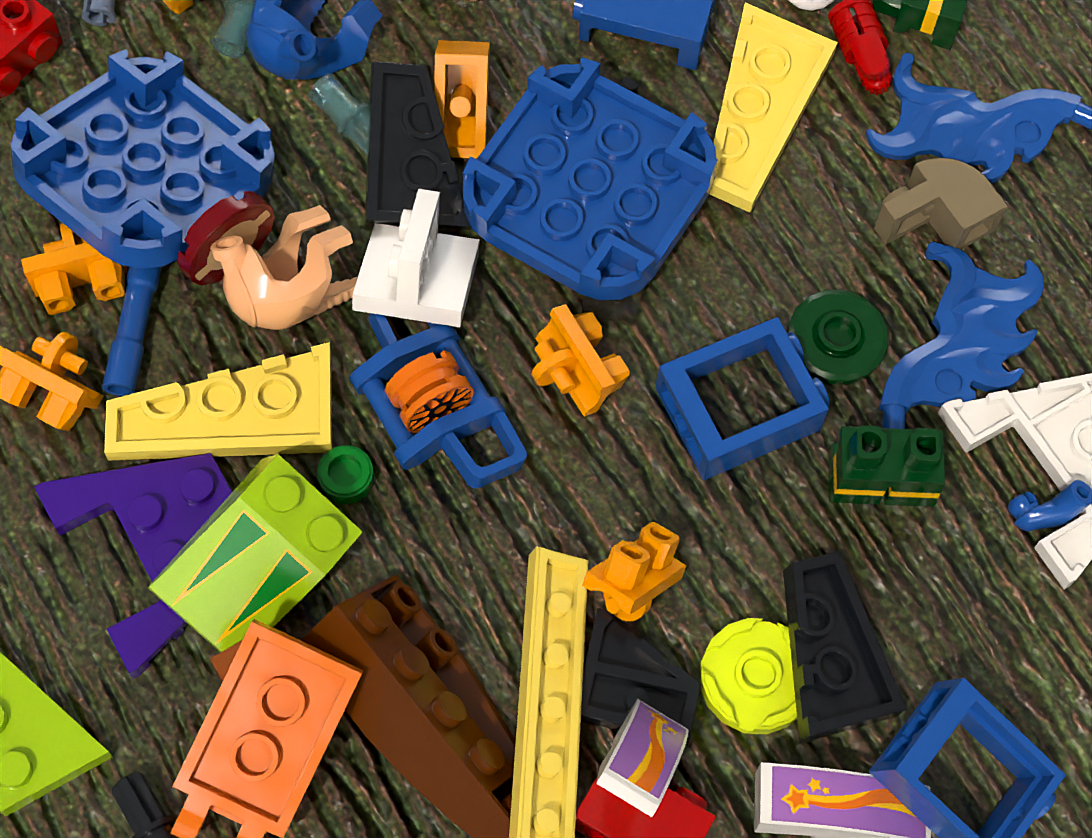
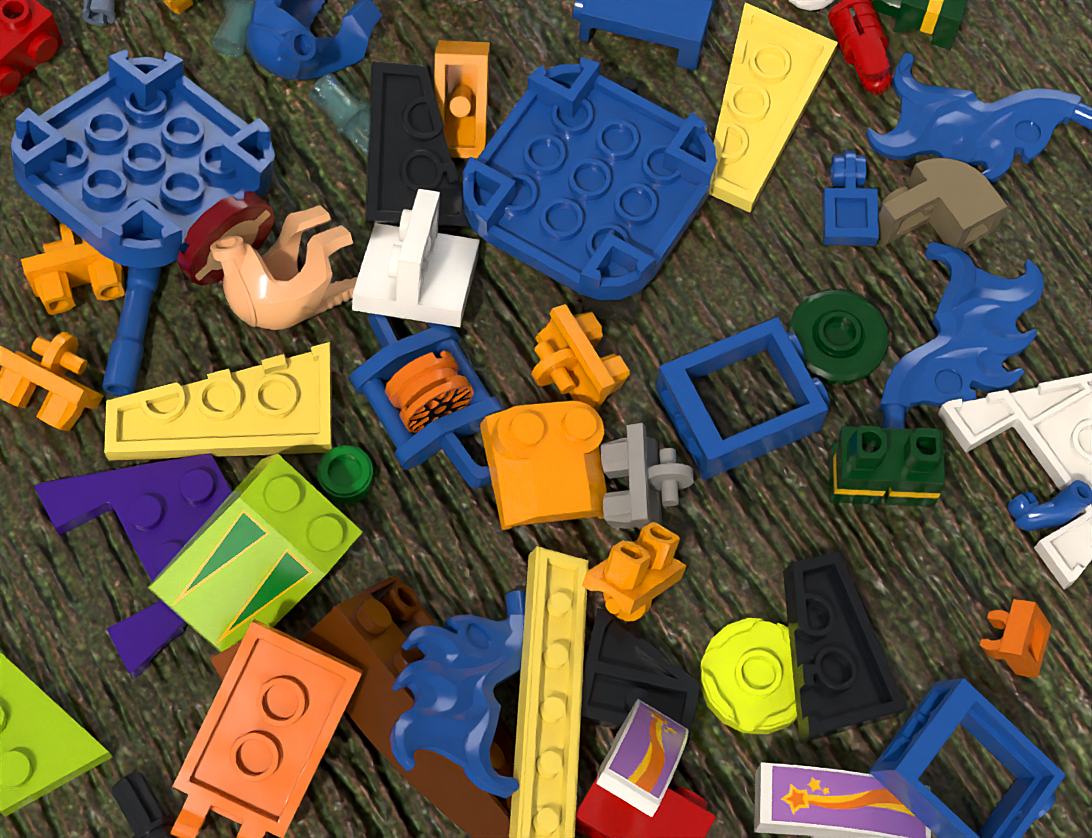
(454, 692): none -> blue piece
(545, 462): none -> light orange slope
(639, 460): none -> light grey hips
(849, 211): none -> blue plate
(1023, 637): none -> orange tile

